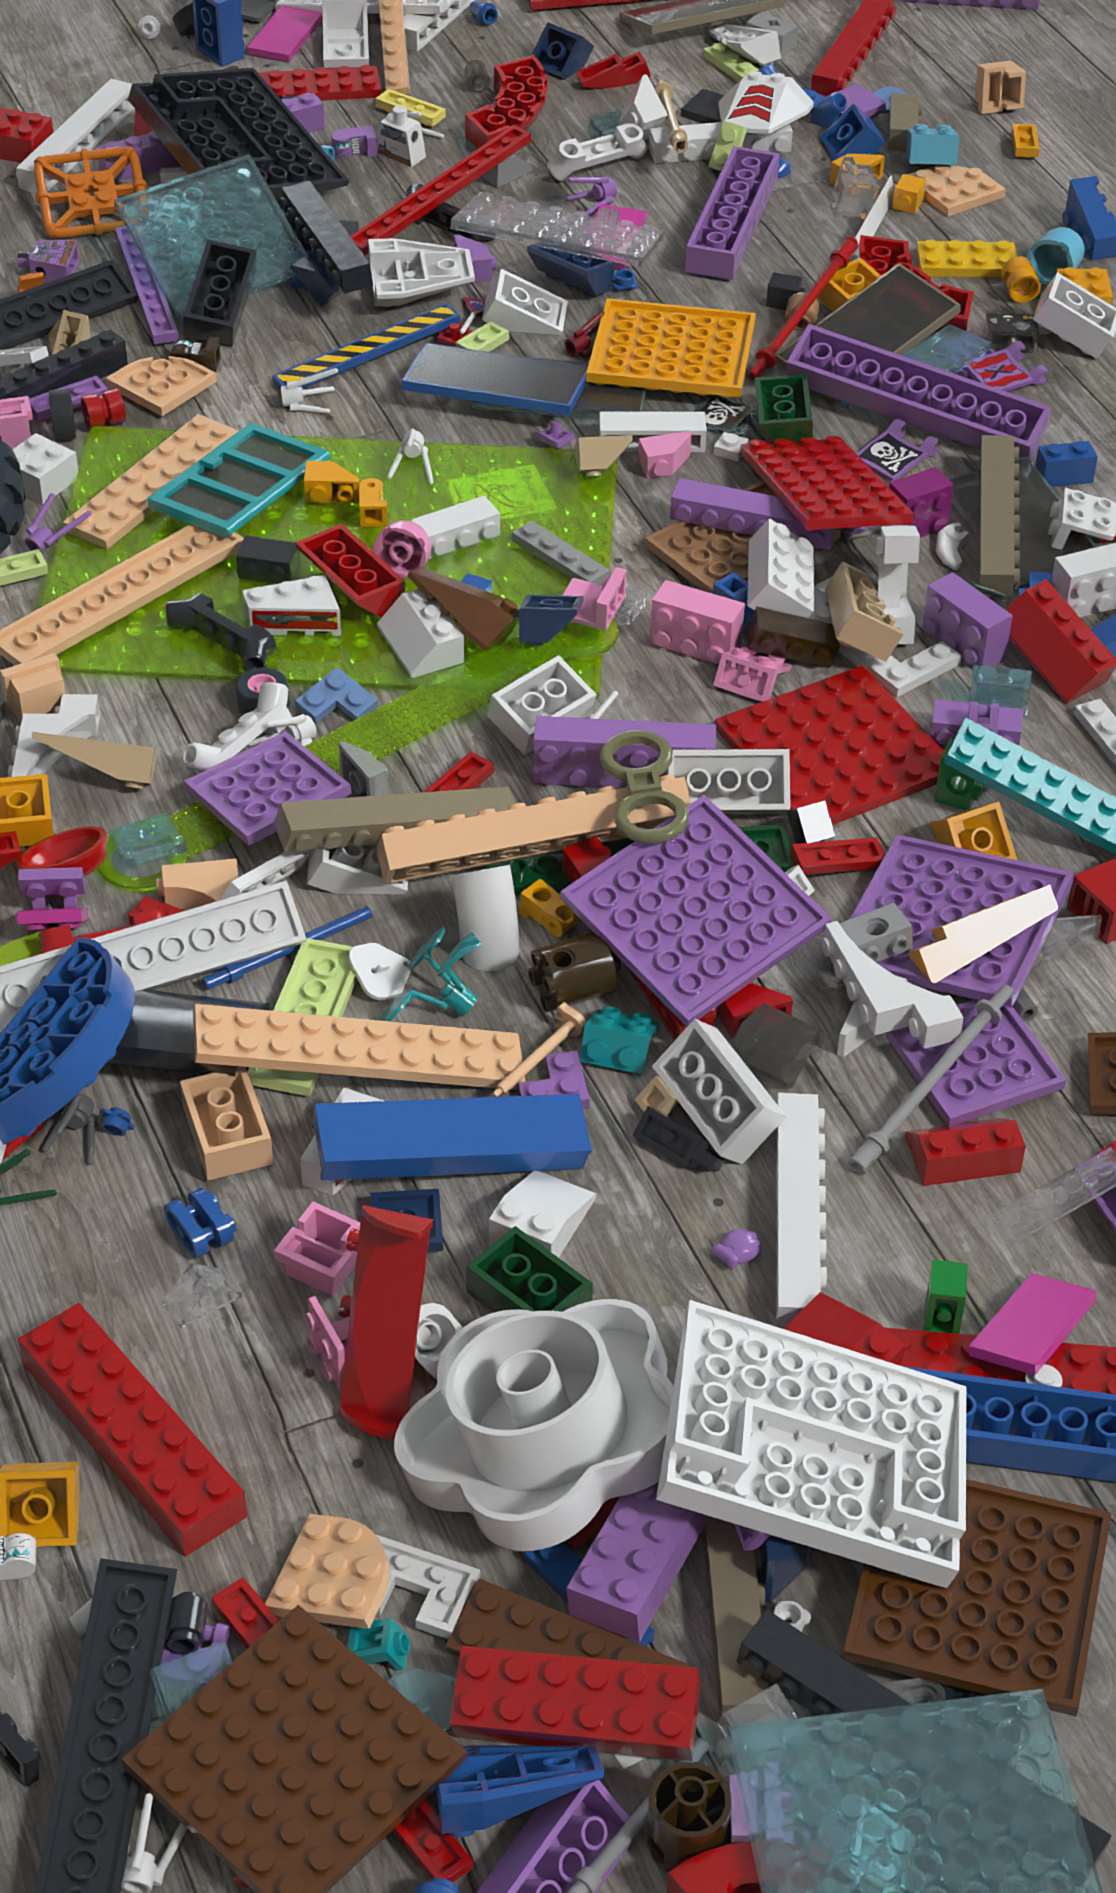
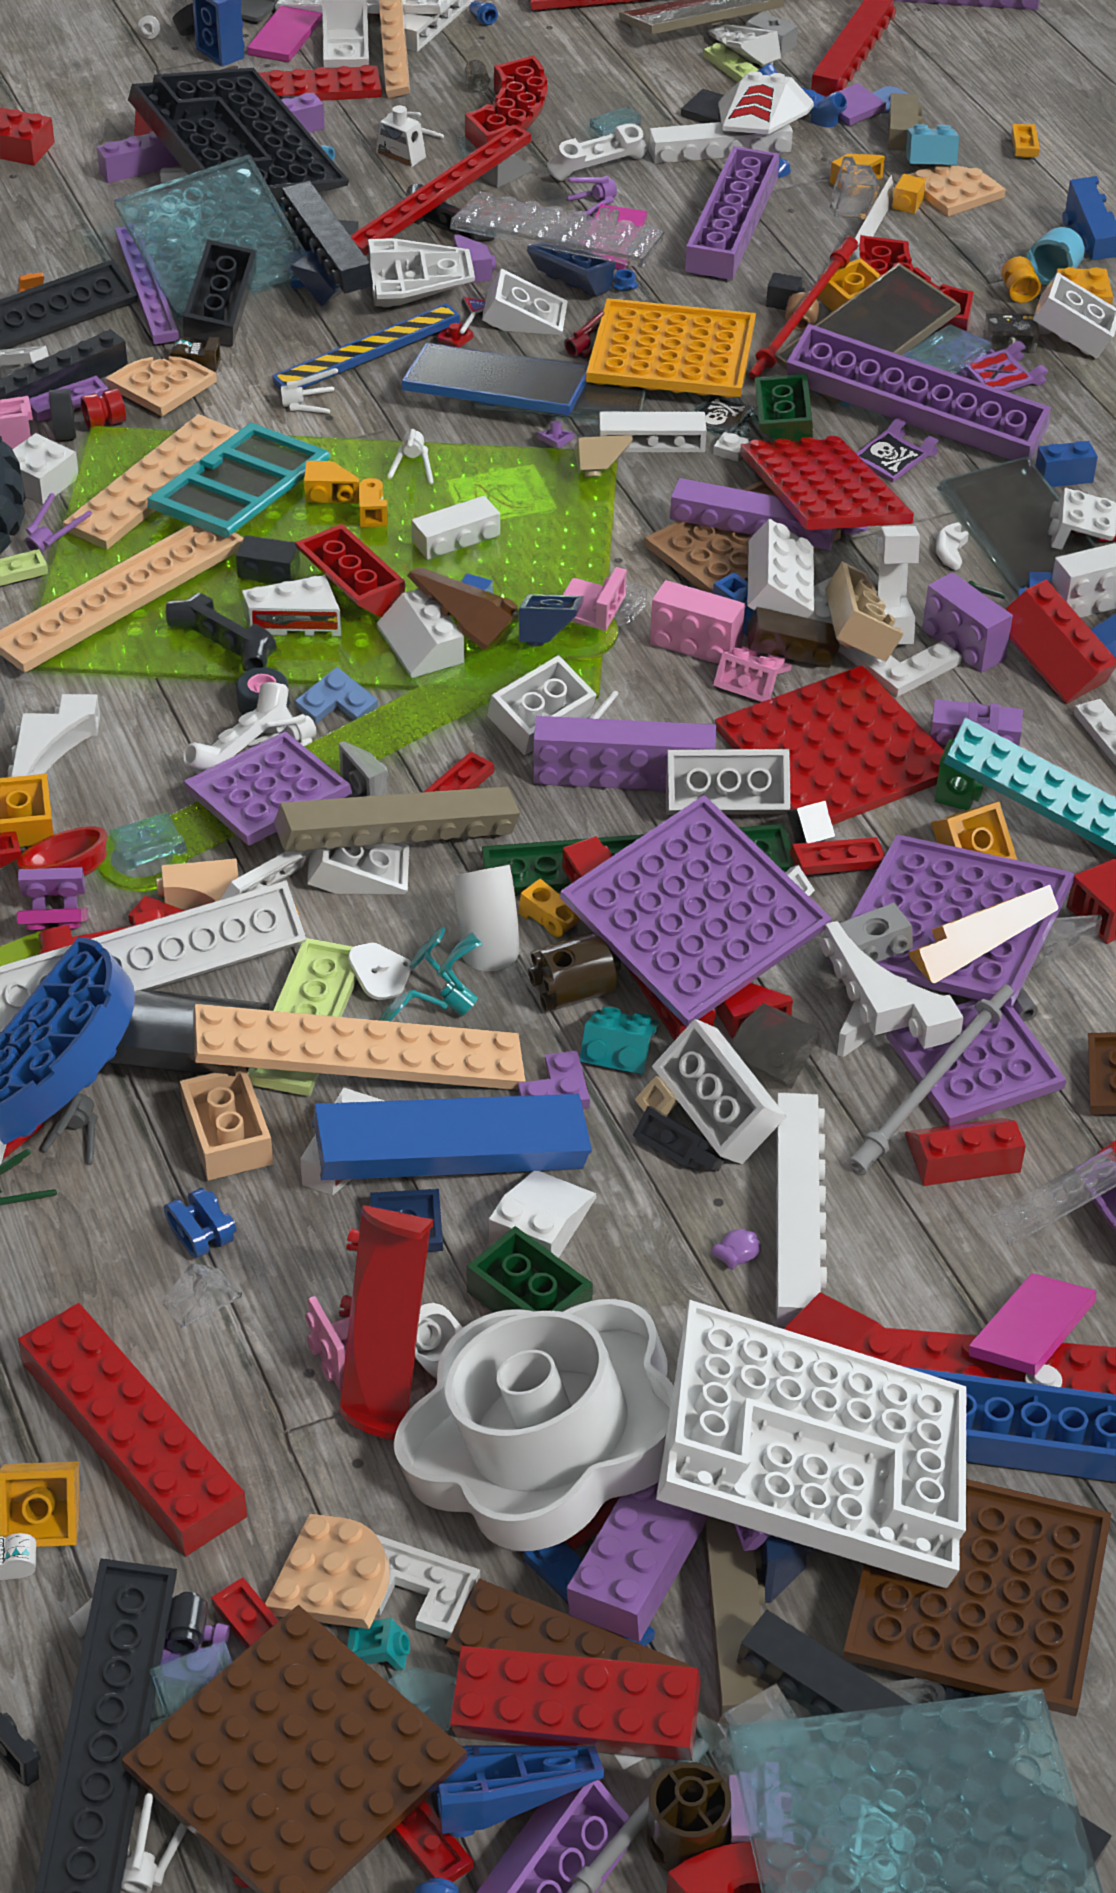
(33, 686): light nougat plate -> none
(51, 258): medium lavender torso -> none
(68, 331): tan slope -> none
(79, 185): orange plate -> none
(80, 131): white brick -> none
(116, 1121): blue plate -> none
(122, 761): tan wedge -> none
(235, 971): blue bar -> none
(318, 1249): bright pink plate -> none
(354, 141): medium lavender leg -> none
(403, 547): bright pink cylinder -> none
(430, 113): light yellow plate -> none
(484, 338): yellowish green plate -> none
(514, 833): light nougat brick -> none
(559, 554): light grey plate -> none
(562, 51): dark blue slope -> none
(569, 1023): light nougat piece -> none
(614, 72): red slope -> none
(643, 108): white slope -> none
(644, 787): olive bar -> none
(663, 453): bright pink slope -> none
(677, 136): tan bar -> none
(729, 136): yellowish green plate -> none
(792, 1611): white plate -> none
(852, 134): blue slope -> none
(928, 497): magenta brick -> none
(945, 1296): green brick -> none
(964, 258): yellow plate -> none
(997, 520): dark tan brick -> none
(1000, 86): light nougat plate -> none
(1001, 686): clear light blue brick -> none

